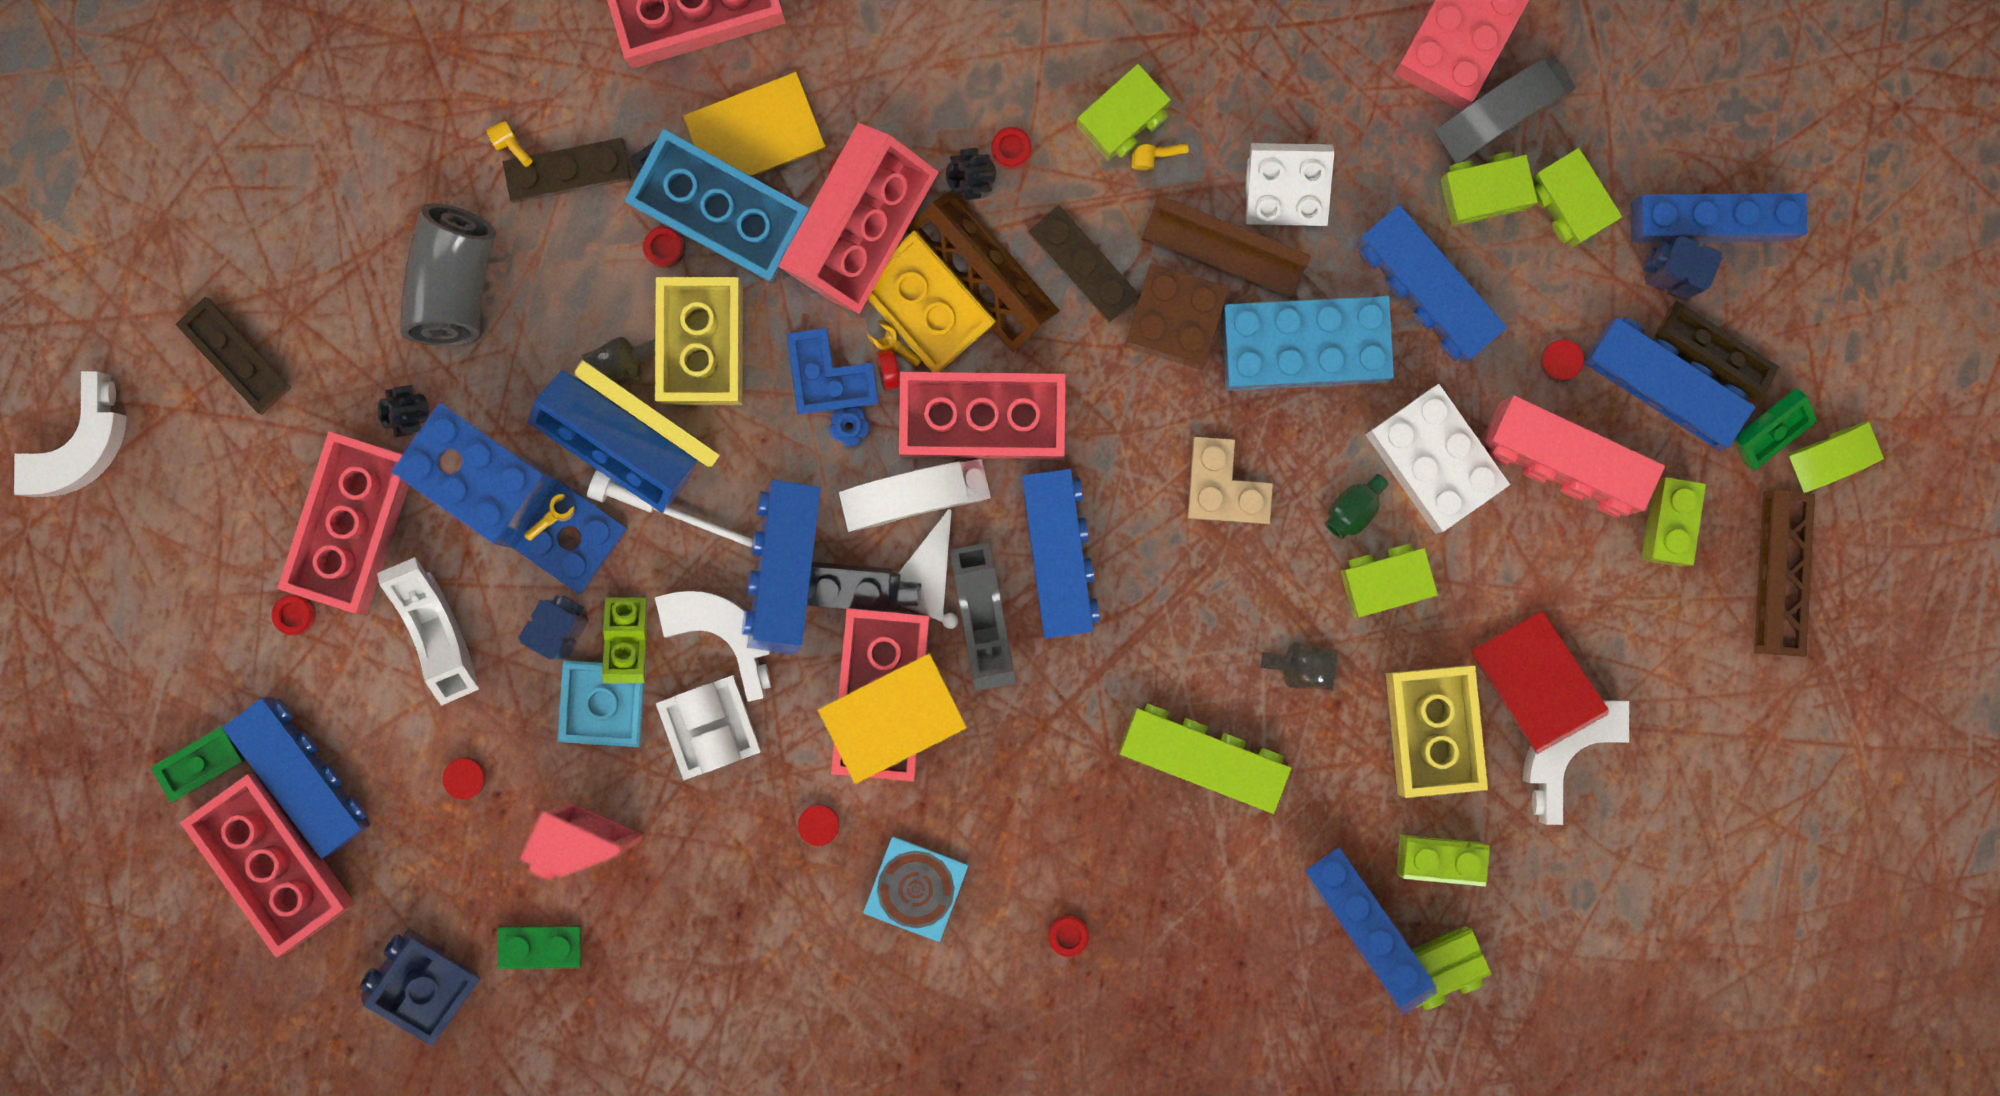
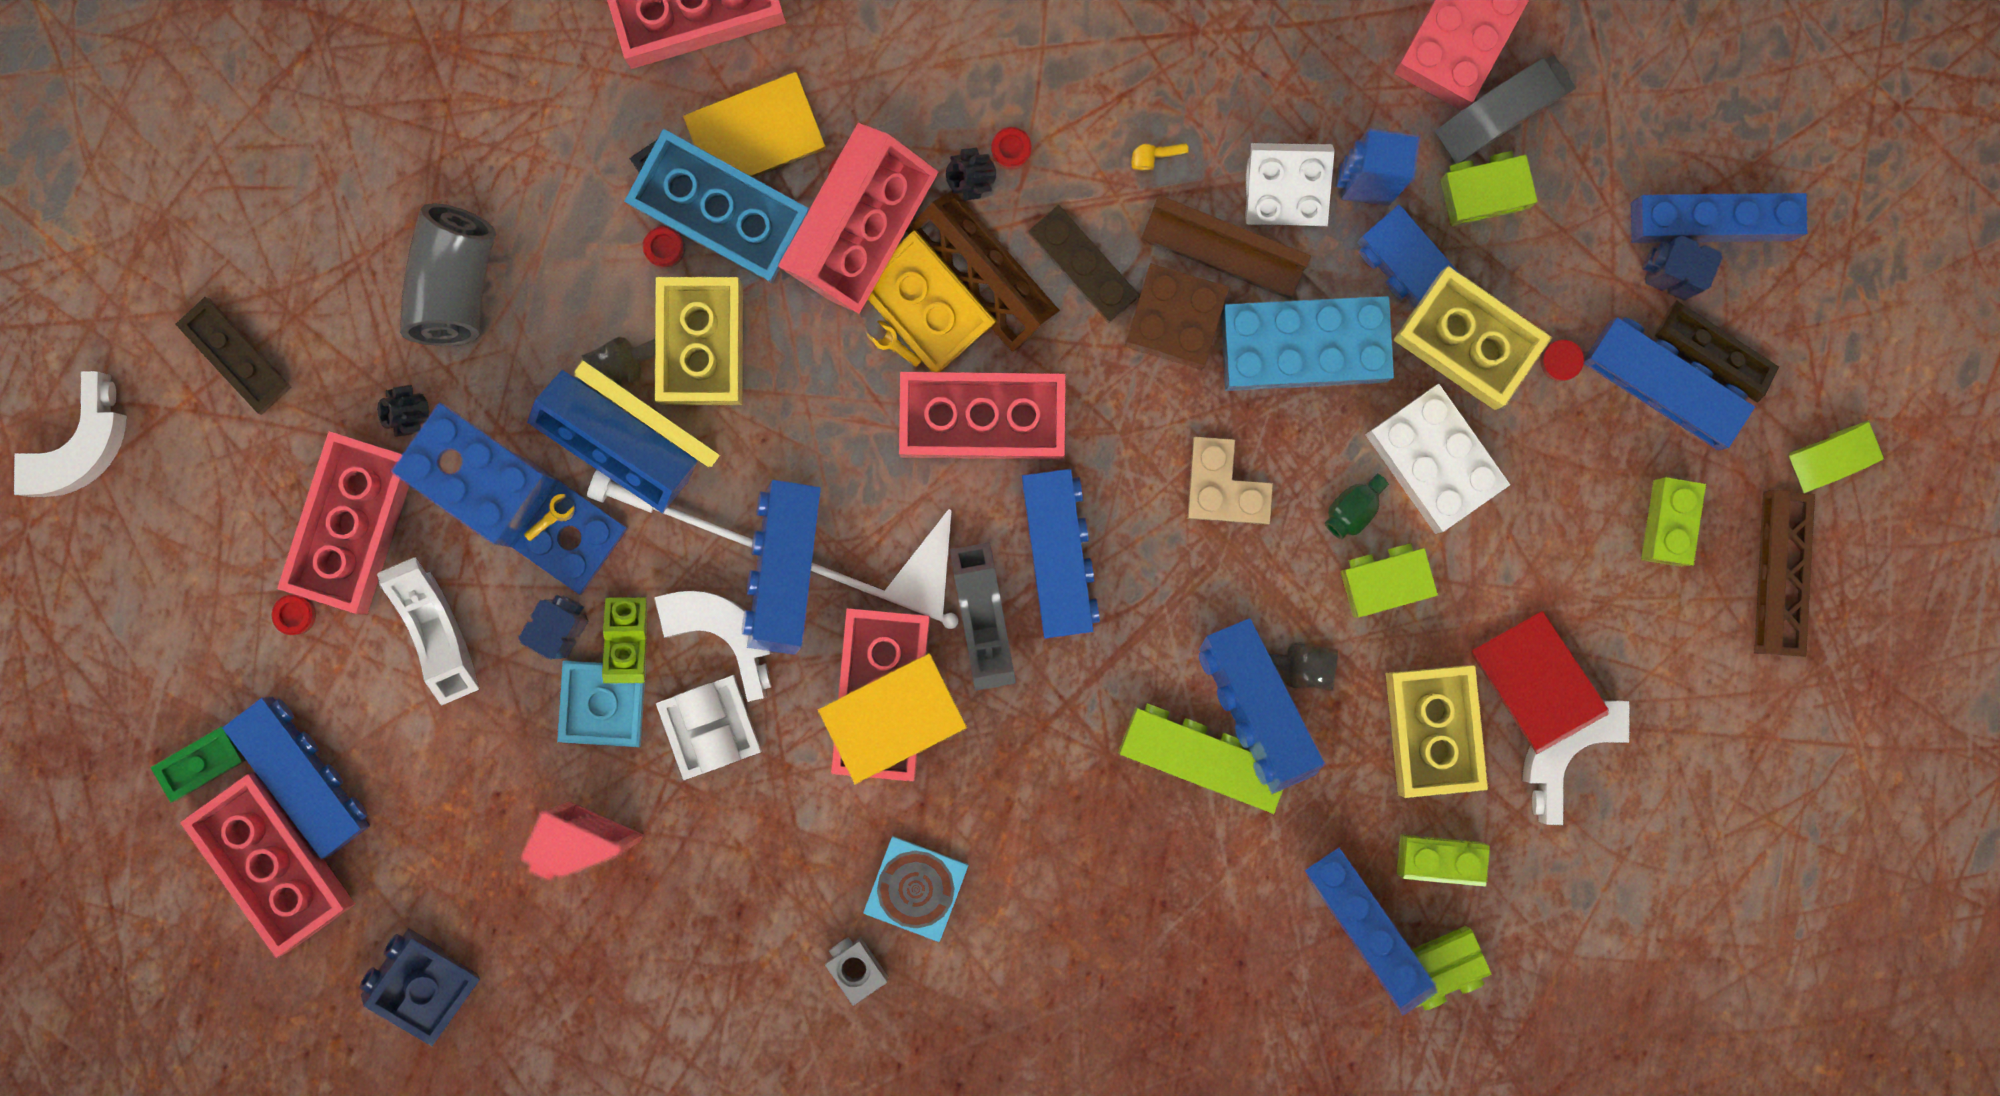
(464, 778): red tile -> none
(502, 136): yellow hand -> none
(539, 947): green plate -> none
(567, 170): dark brown plate -> none
(818, 384): blue plate -> none
(818, 825): red tile -> none
(853, 436): blue plate -> none
(860, 588): black hinge -> none
(861, 987): none -> light grey brick
(888, 369): red tile -> none
(914, 494): white arch -> none
(1068, 935): red tile -> none
(1124, 113): lime brick -> none
(1260, 706): none -> blue brick
(1378, 167): none -> blue brick
(1472, 338): none -> light yellow brick
(1570, 456): coral brick -> none
(1574, 198): lime brick -> none
(1775, 429): green plate -> none

